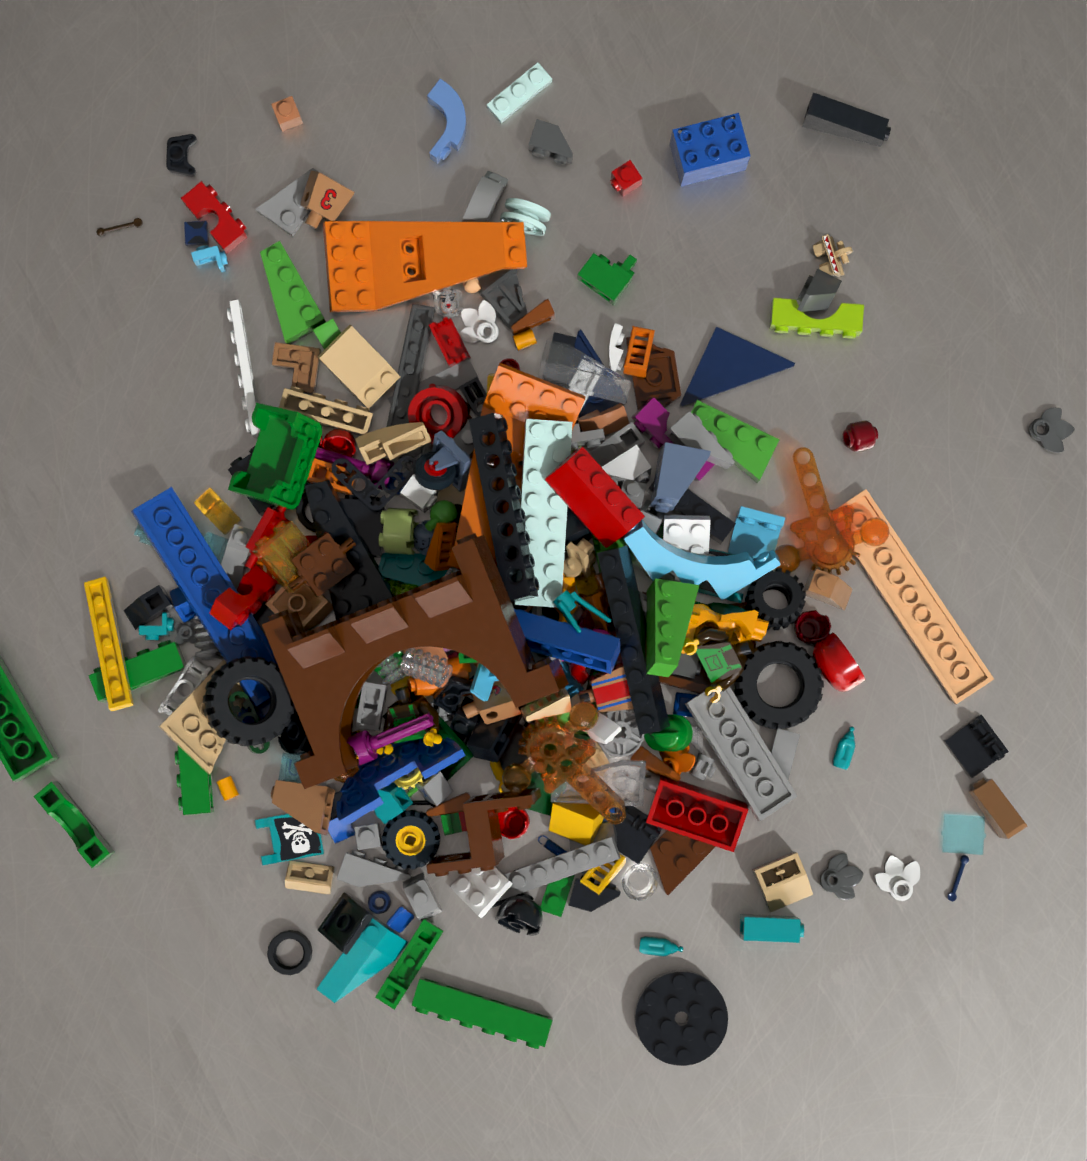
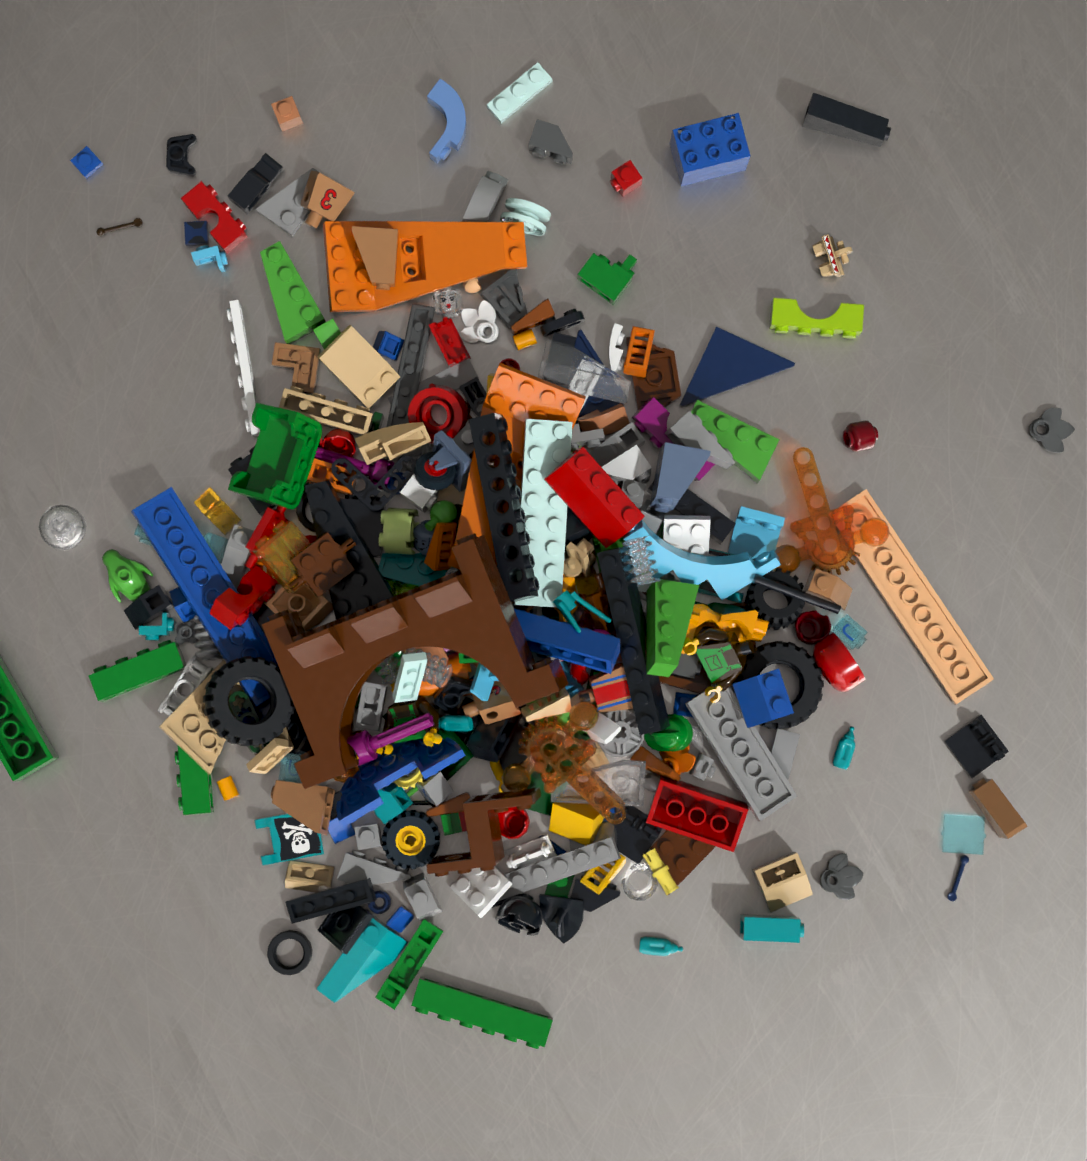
(62, 527): none -> clear cylinder
(75, 823): green arch -> none
(86, 162): none -> blue plate
(108, 644): yellow plate -> none
(125, 575): none -> bright green animal
(255, 183): none -> black piece
(271, 754): none -> tan panel
(331, 900): none -> black plate
(377, 421): none -> dark green tile
(379, 254): none -> medium nougat slope
(388, 345): none -> blue slope
(409, 677): none -> light aqua plate
(456, 723): none -> teal piece
(530, 853): none -> white hinge
(562, 915): none -> black shield
(570, 319): none -> black plate
(641, 561): none -> clear piece
(660, 871): none -> light yellow pin
(687, 1041): black piece -> none
(763, 698): none -> blue slope
(797, 594): none -> black bar
(818, 292): dark grey slope -> none
(850, 632): none -> clear light blue brick
(898, 874): white plate -> none

